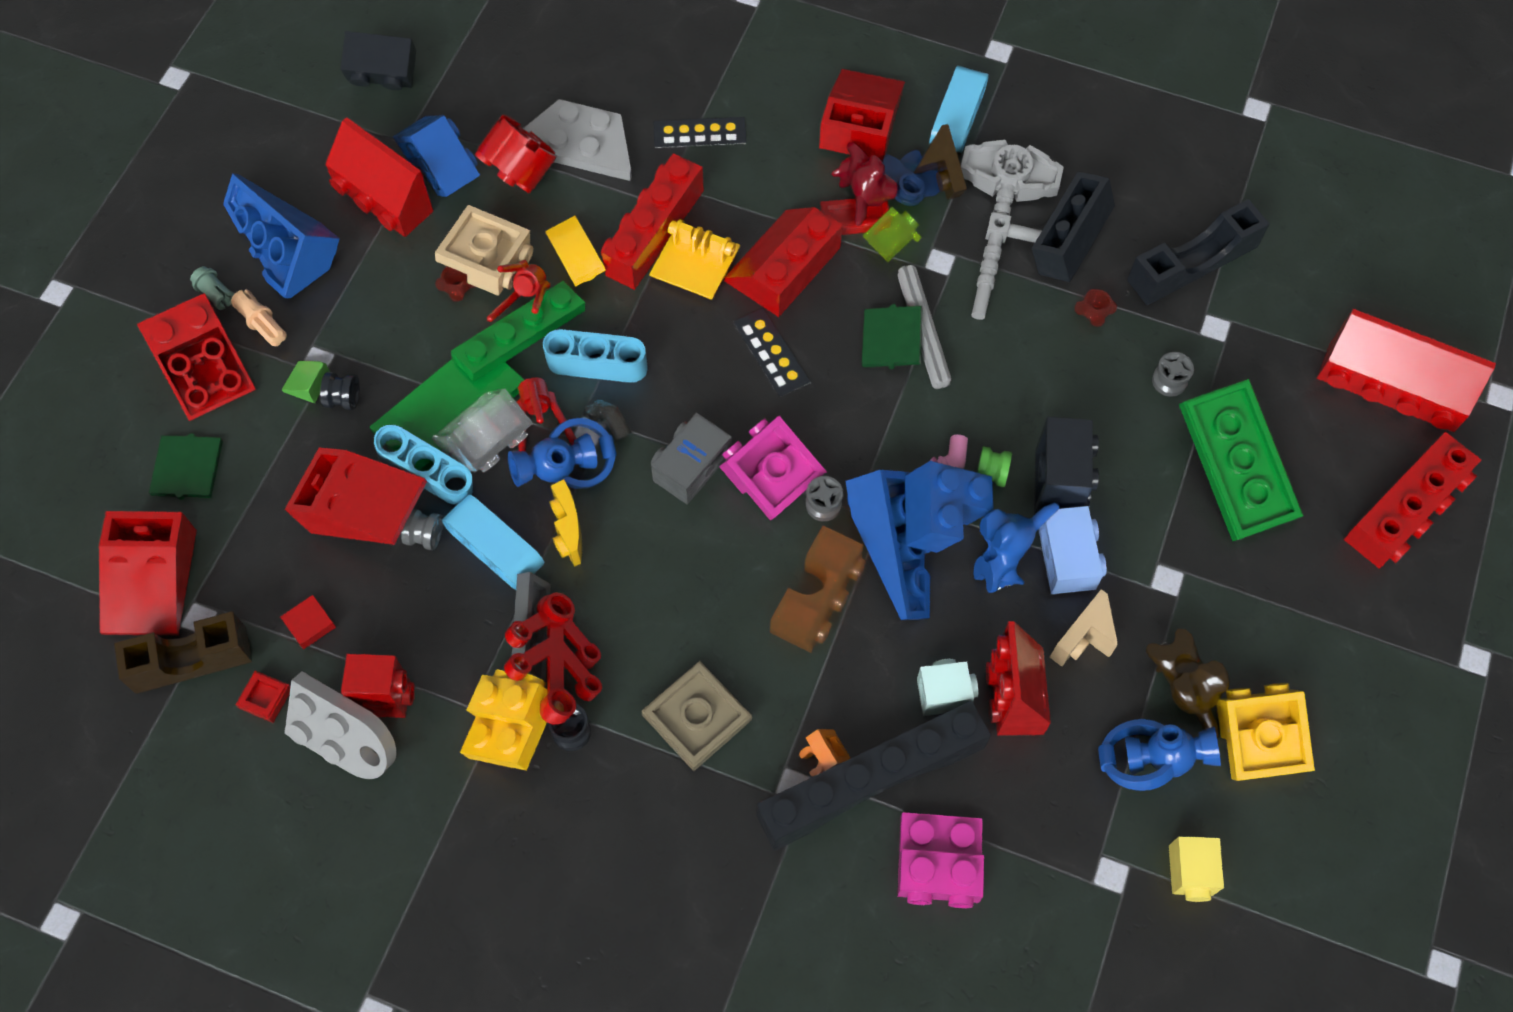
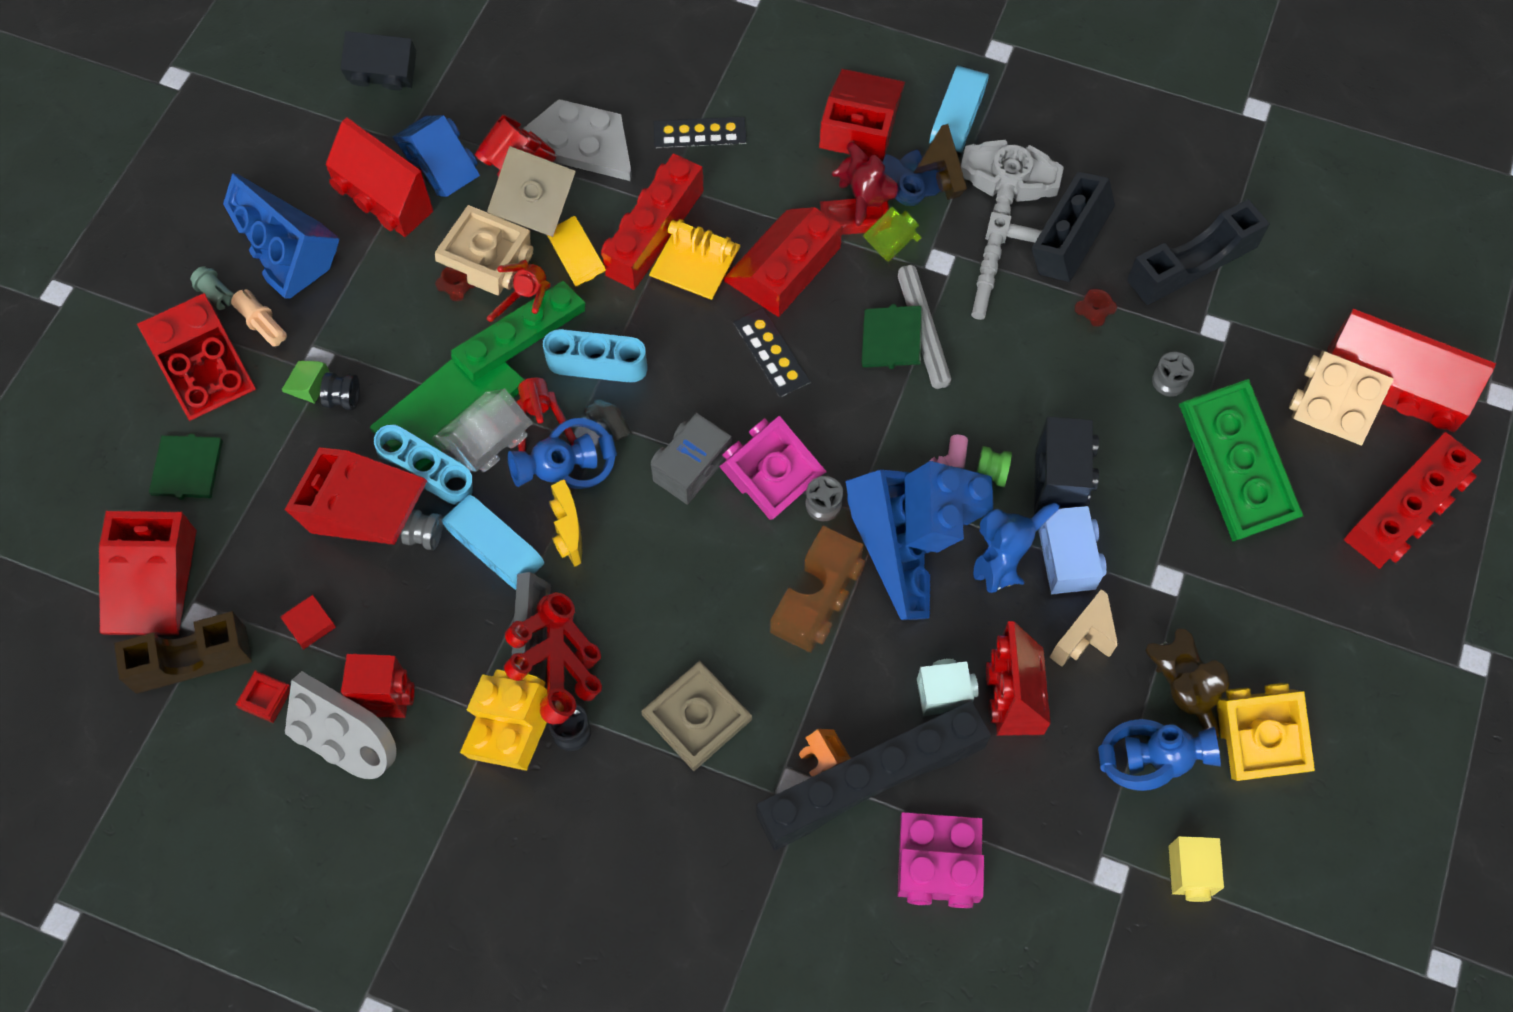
(531, 191): none -> plate
(1340, 397): none -> tan plate

